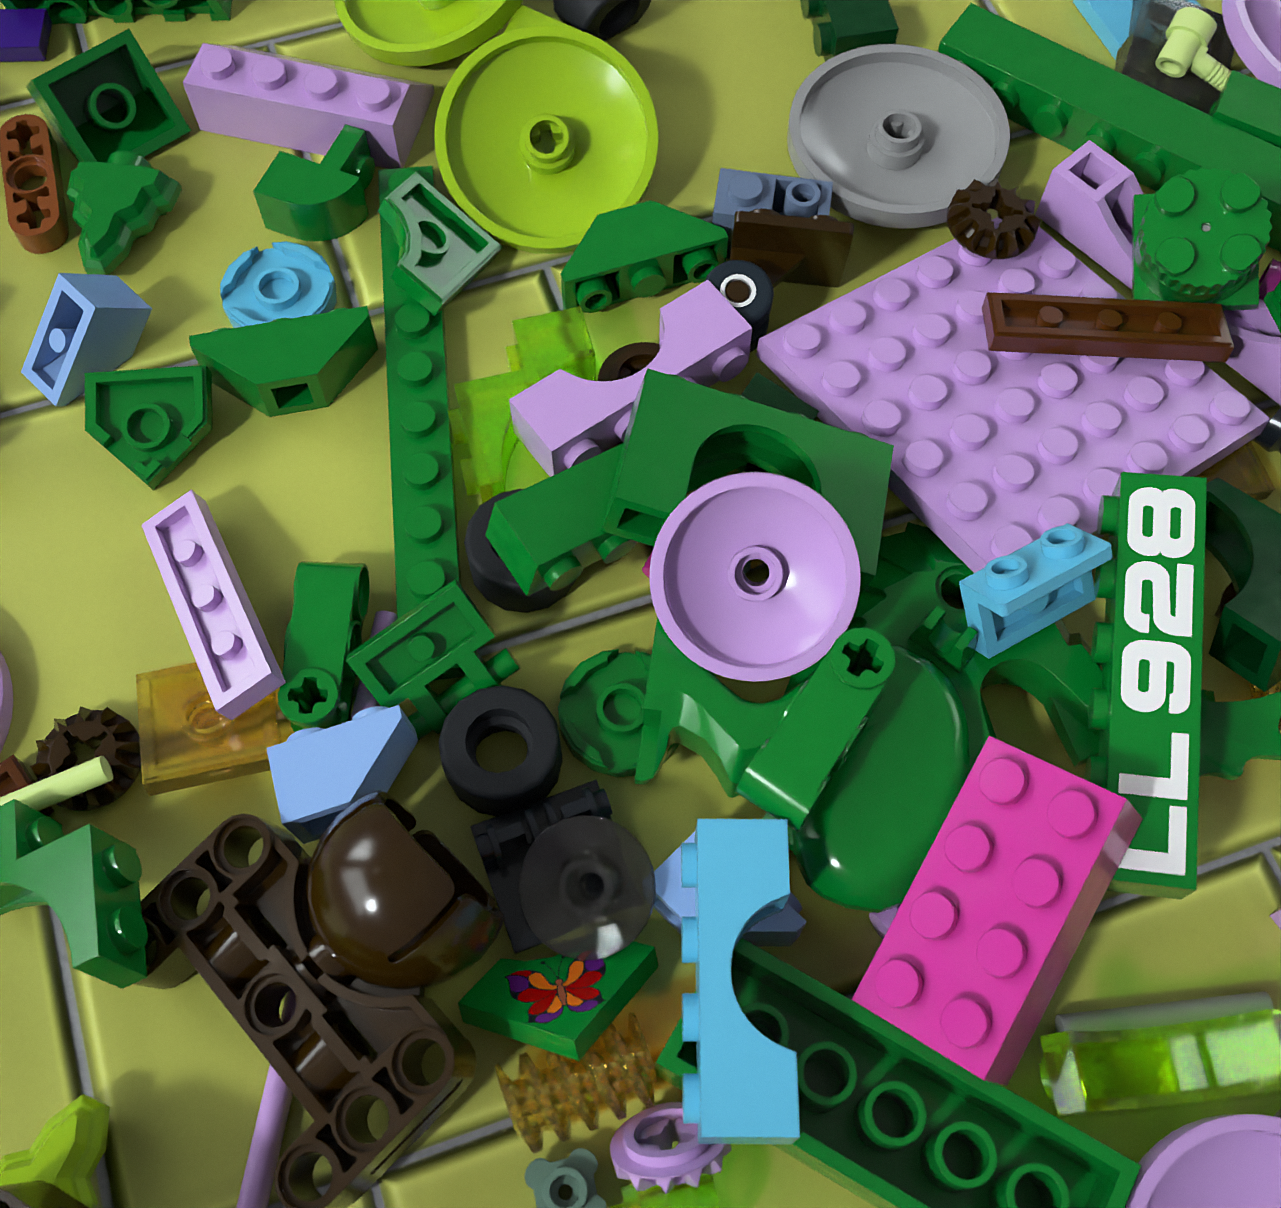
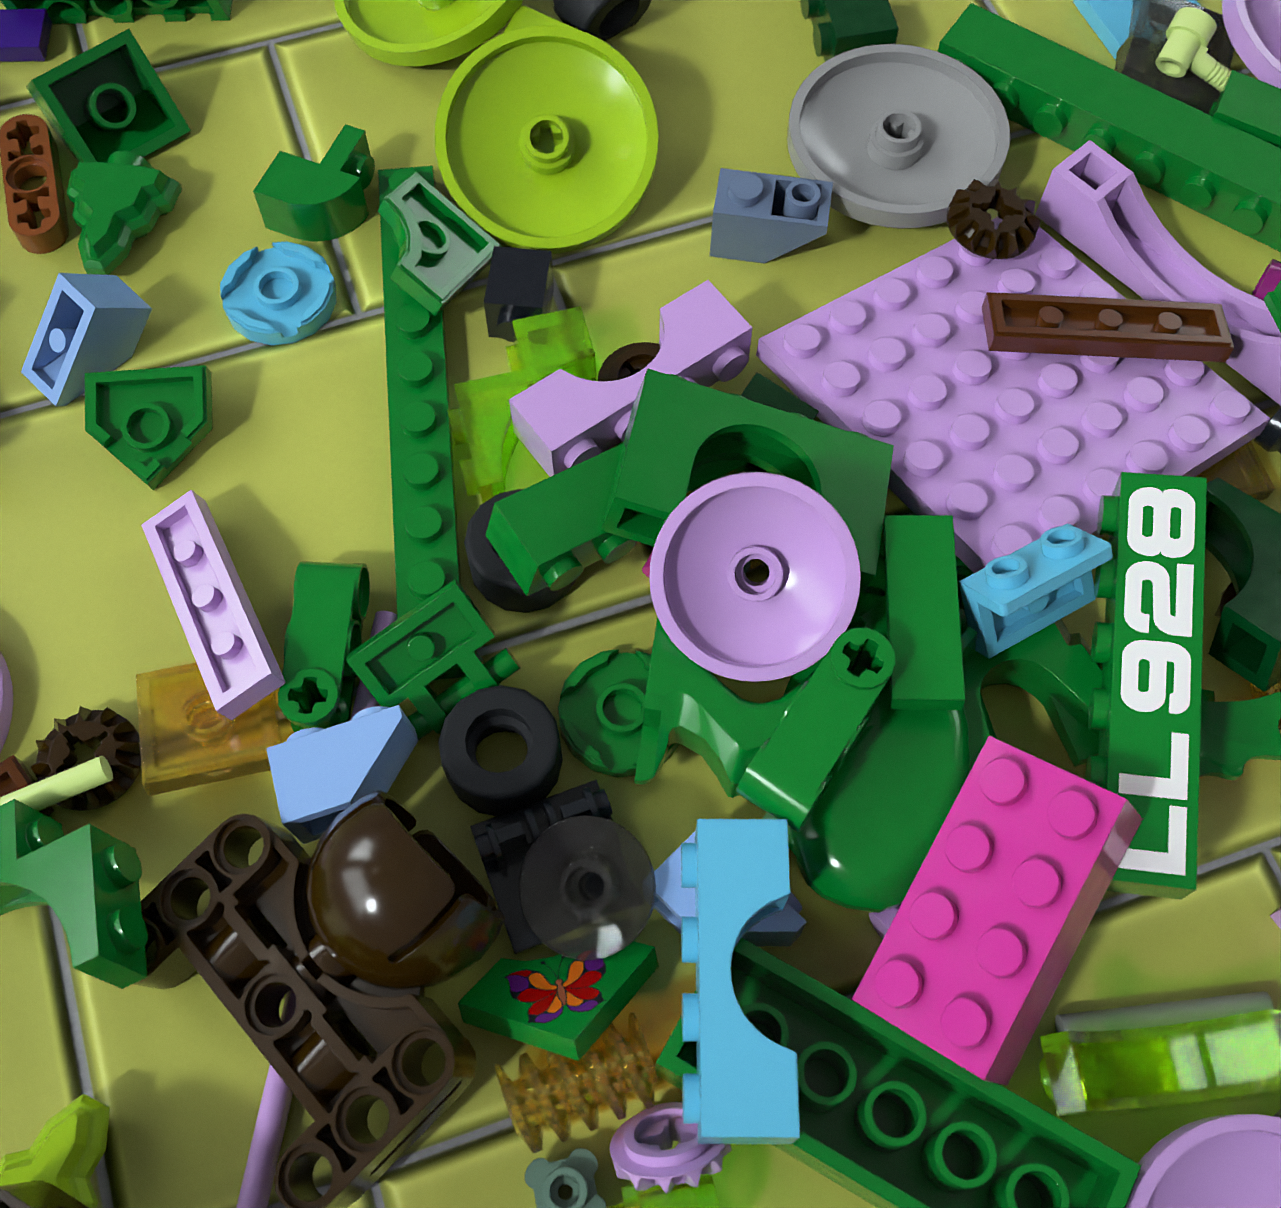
(289, 361): green slope -> none
(303, 102): lavender slope -> none
(517, 288): none -> black brick
(639, 255): green slope -> none
(775, 250): dark brown plate -> none
(923, 613): none -> green tile
(1200, 240): green piece -> none

